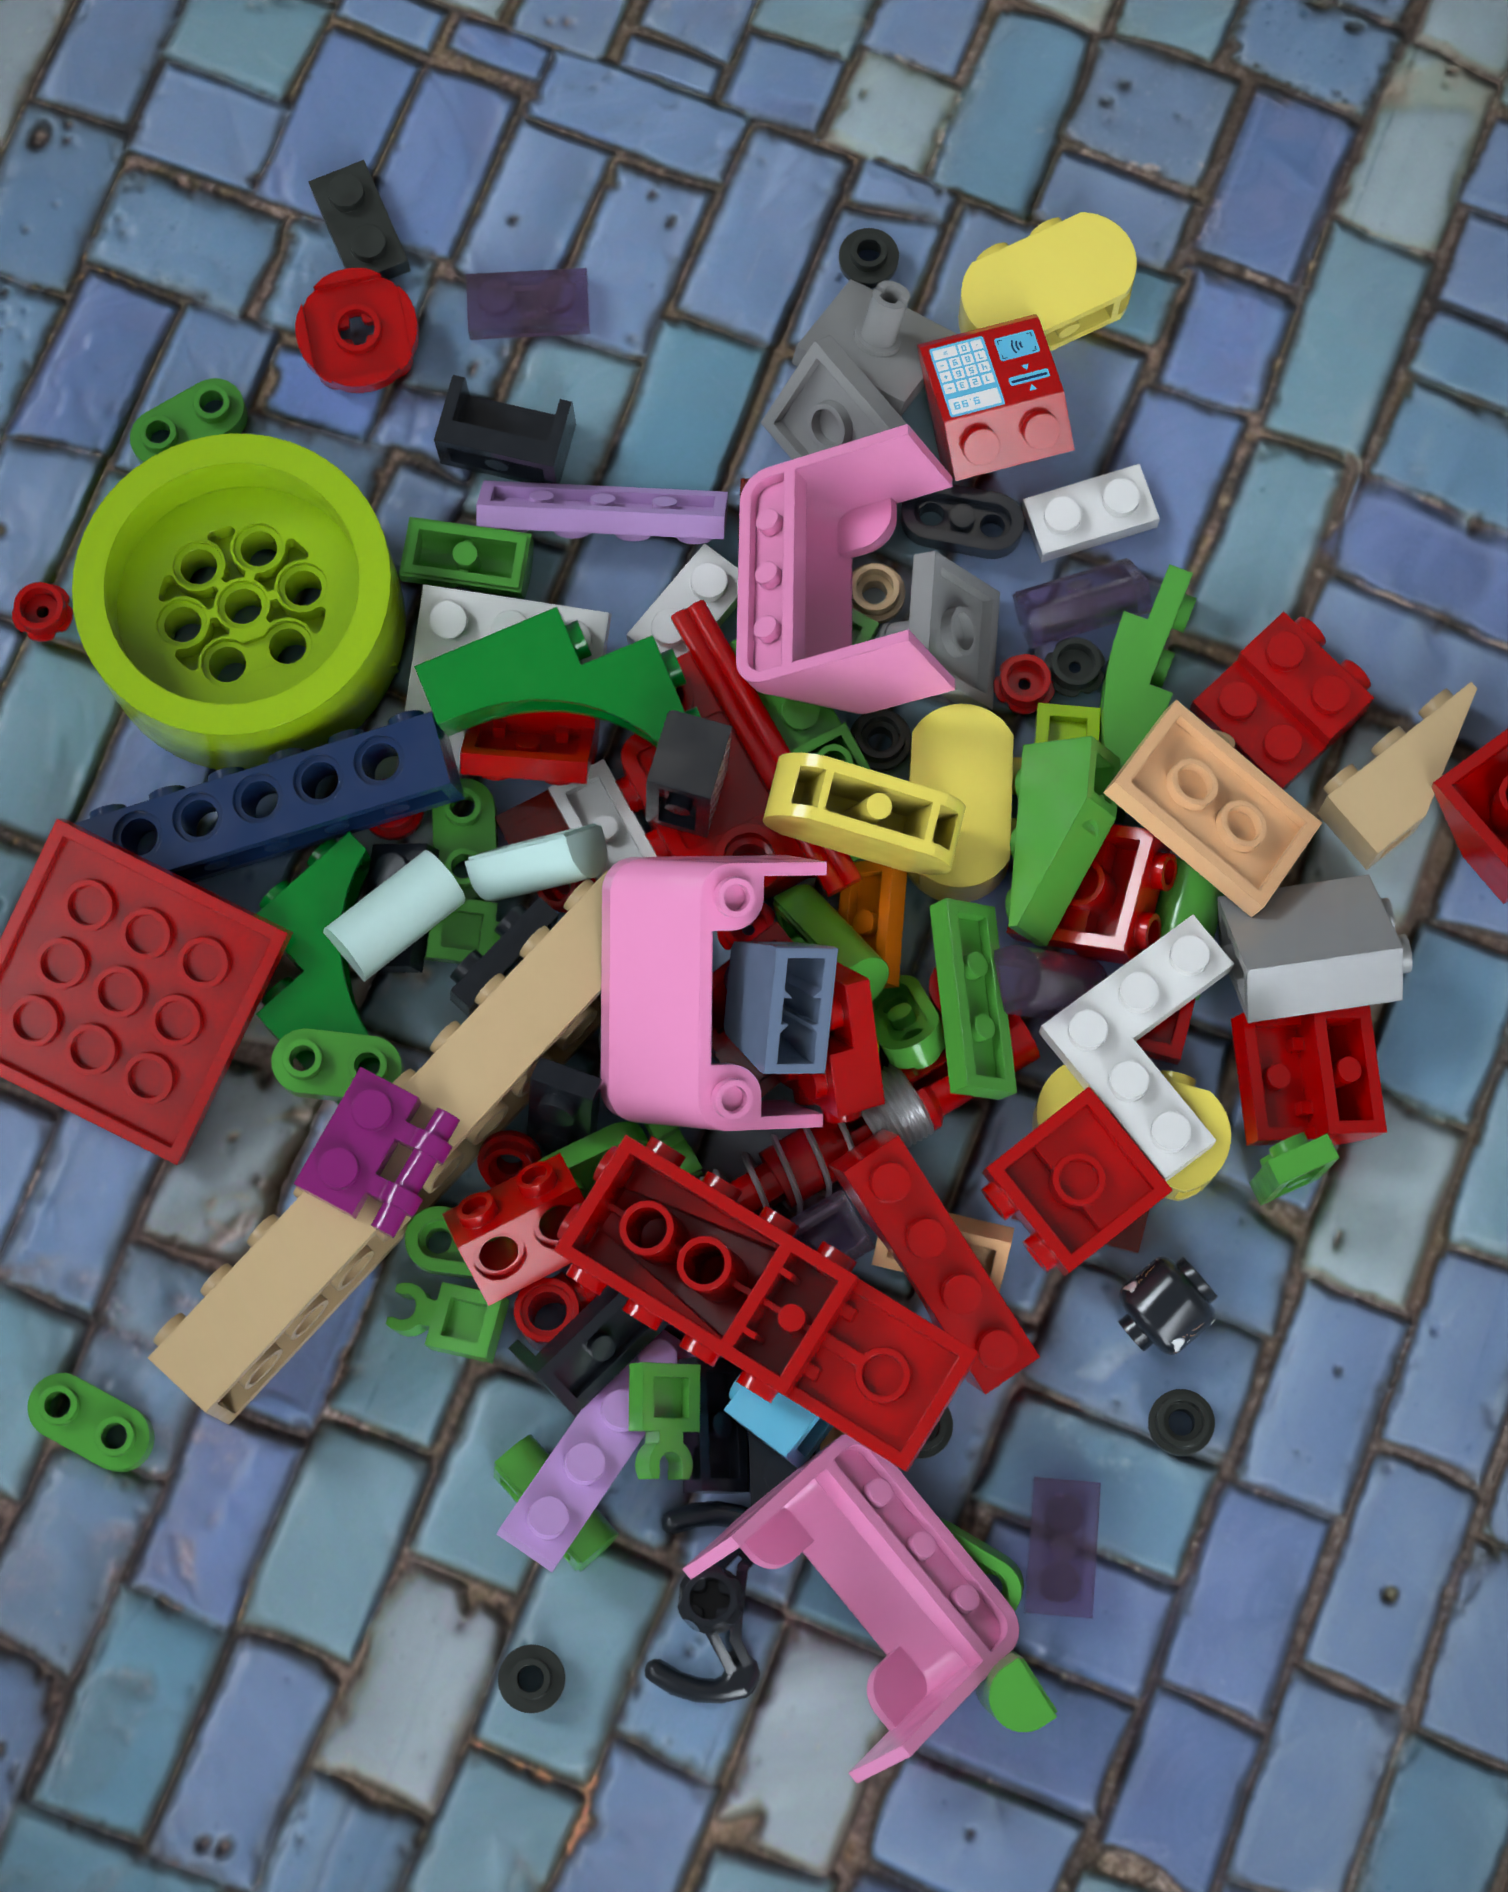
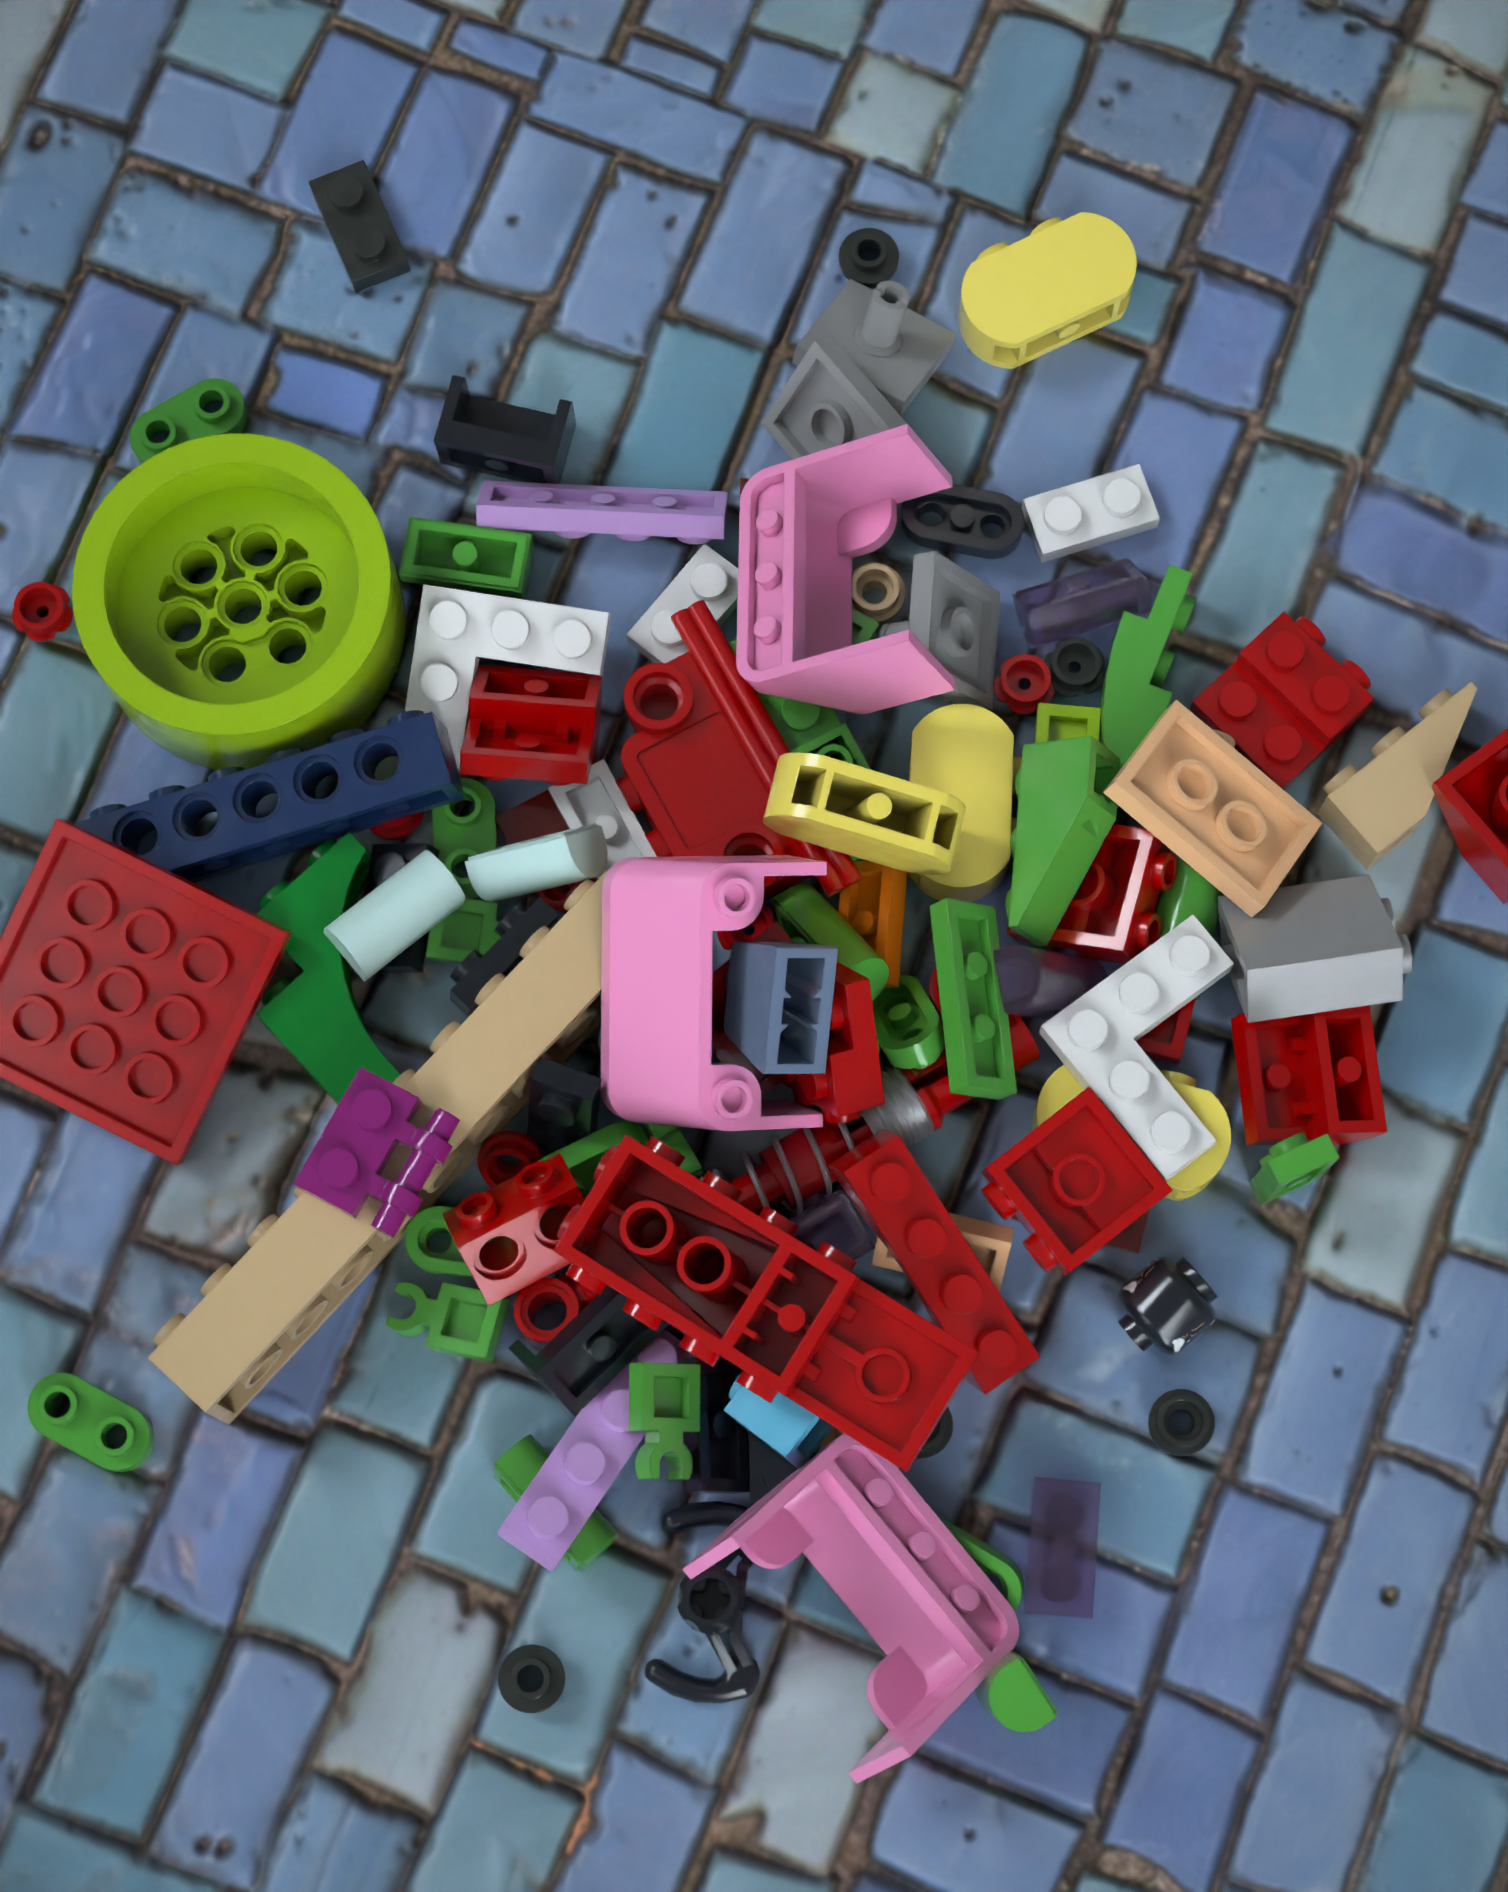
(328, 311): red plate -> none
(335, 1061): bright green plate -> none
(528, 303): clear purple plate -> none
(542, 670): green arch -> none
(688, 773): black panel -> none
(884, 723): pearl dark grey plate -> none
(995, 398): slope -> none

